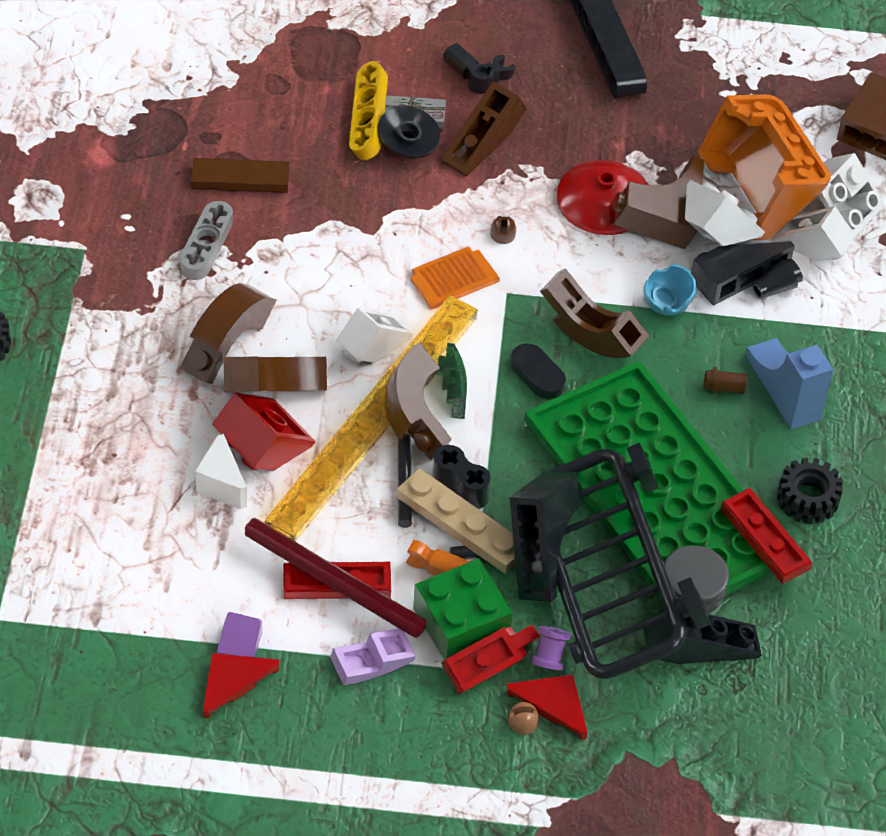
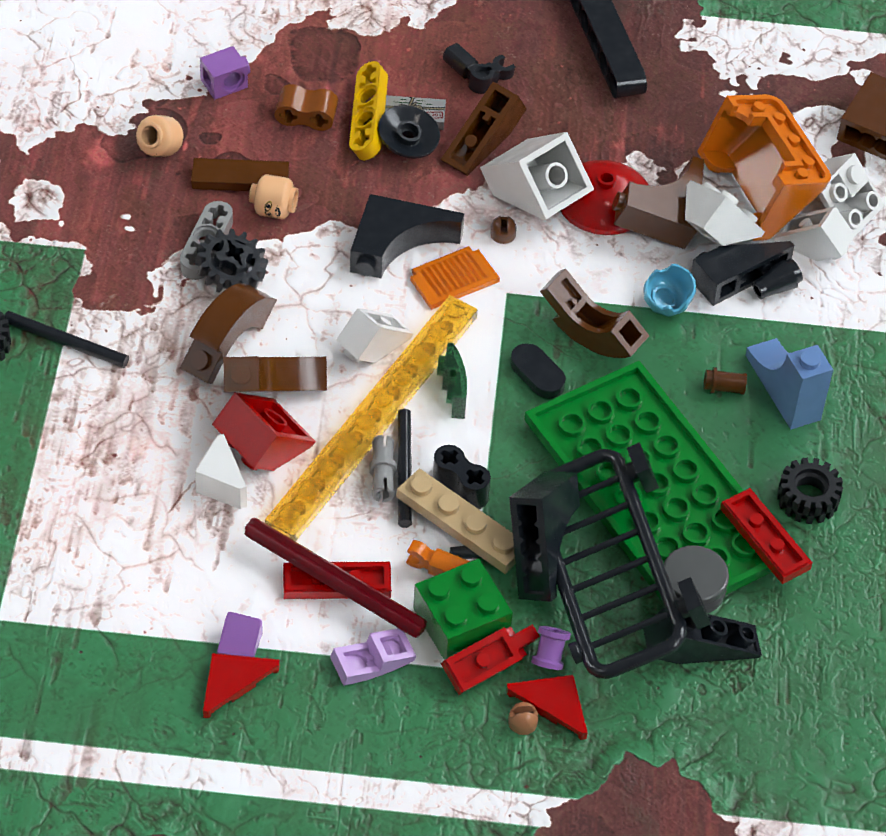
(67, 339): none -> black bar
(159, 135): none -> light nougat head
(224, 72): none -> medium lavender brick
(231, 260): none -> black gear
(274, 196): none -> light nougat head
(306, 107): none -> dark orange axle
(383, 468): none -> light grey pin
(395, 227): none -> black arch
(406, 402): arch -> none
(539, 175): none -> white slope

